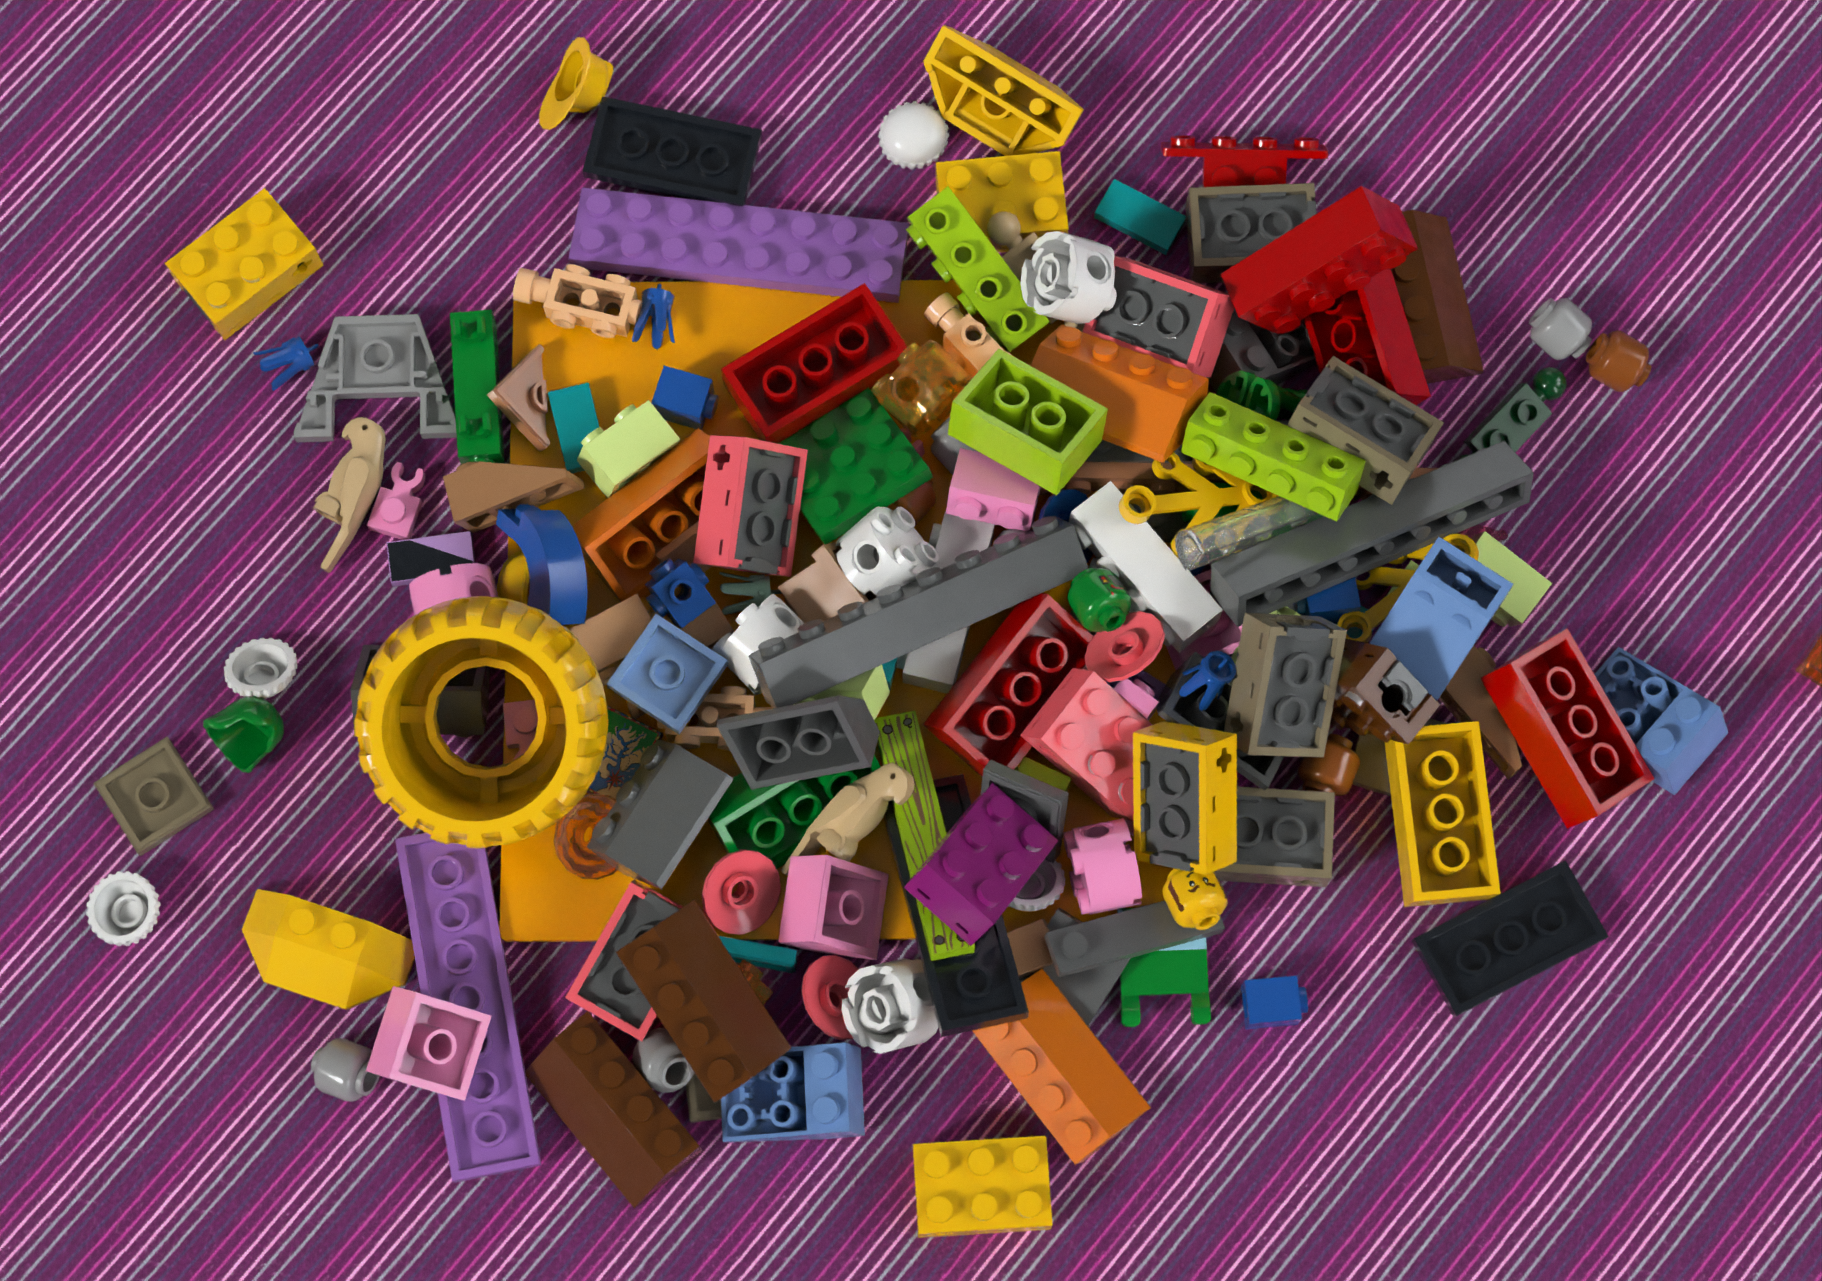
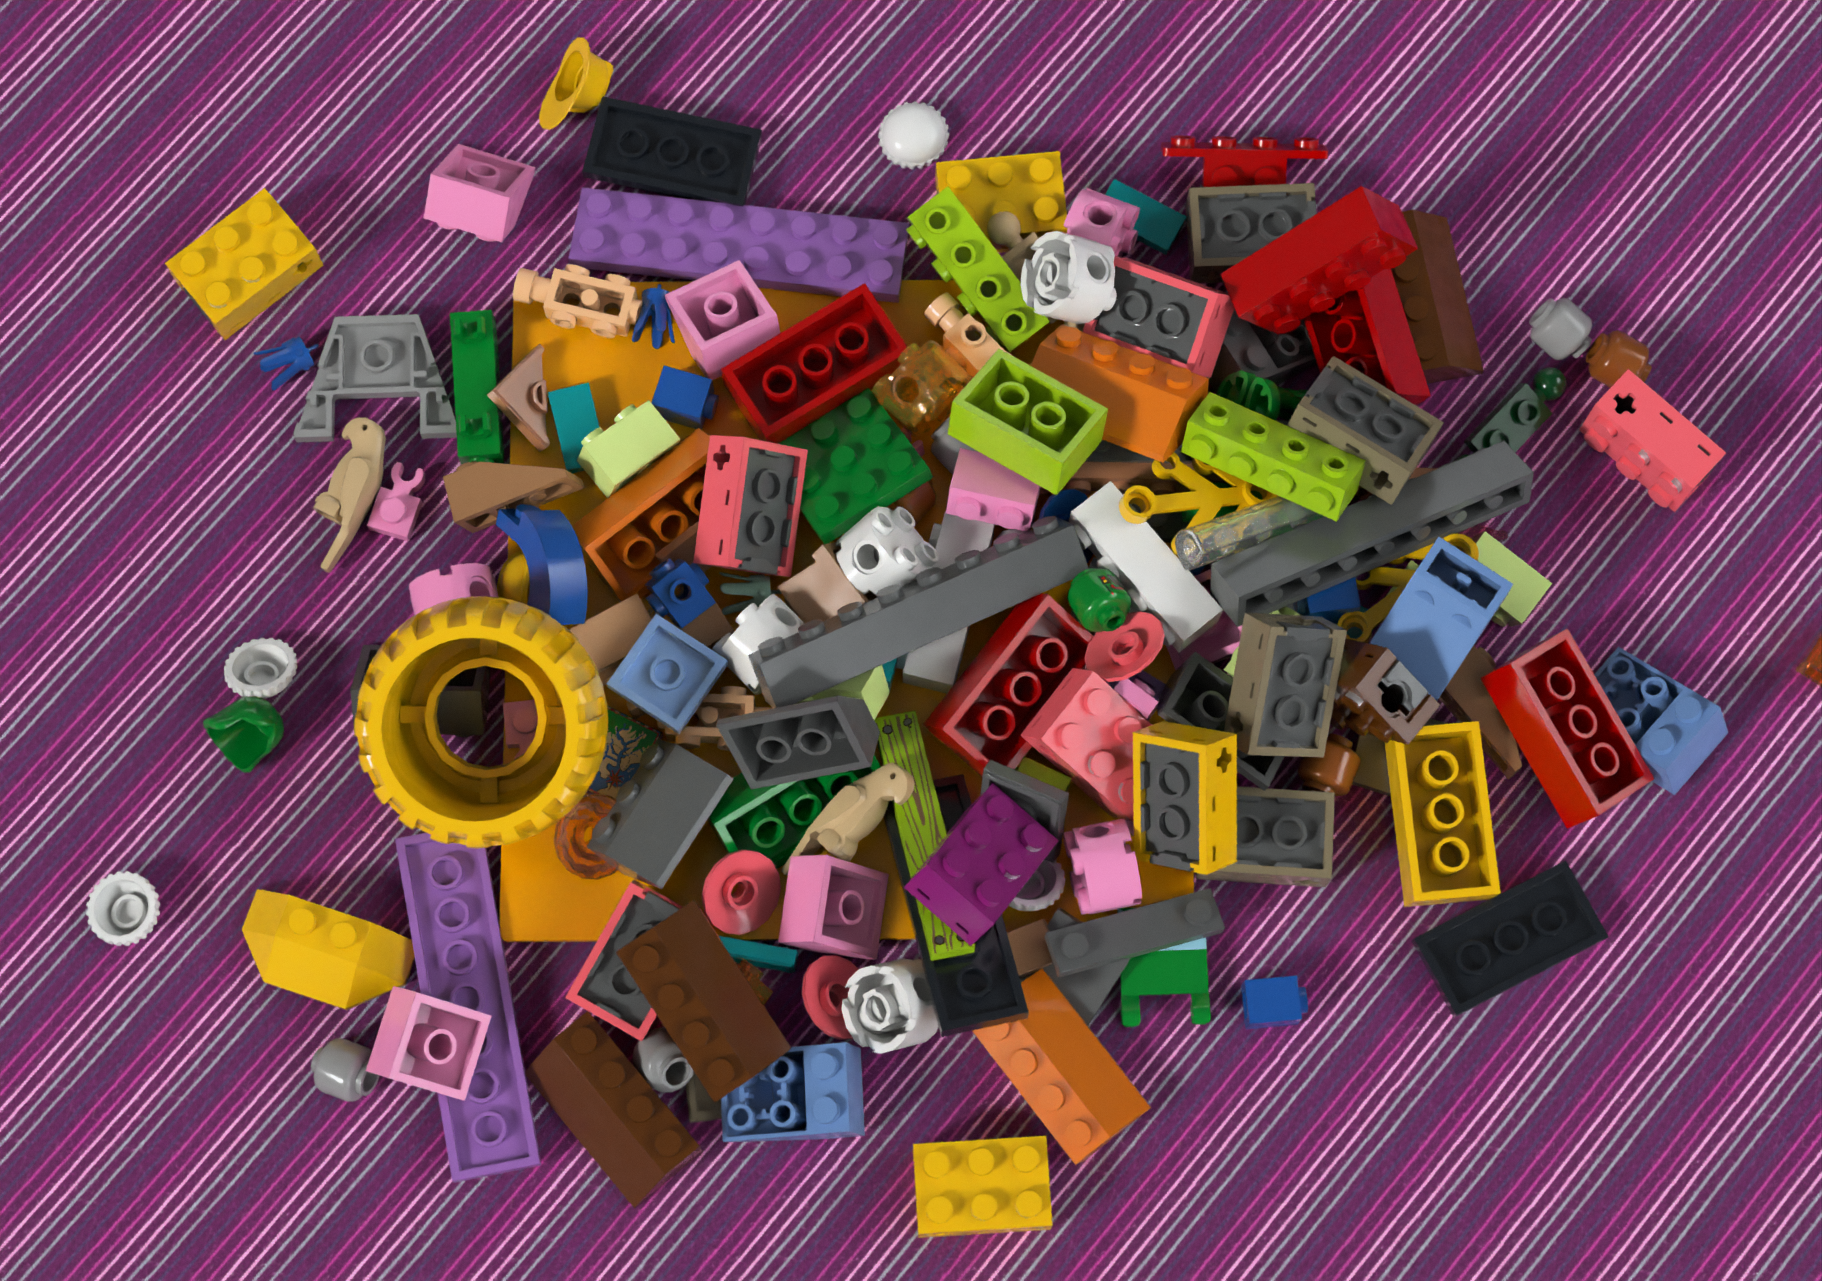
(153, 796): dark tan tile -> none
(420, 555): black tile -> none
(478, 193): none -> bright pink slope
(722, 317): none -> bright pink slope
(997, 96): yellow wedge -> none
(1103, 220): none -> bright pink brick
(1194, 898): yellow head -> none
(1213, 671): blue piece -> none
(1651, 441): none -> coral piece

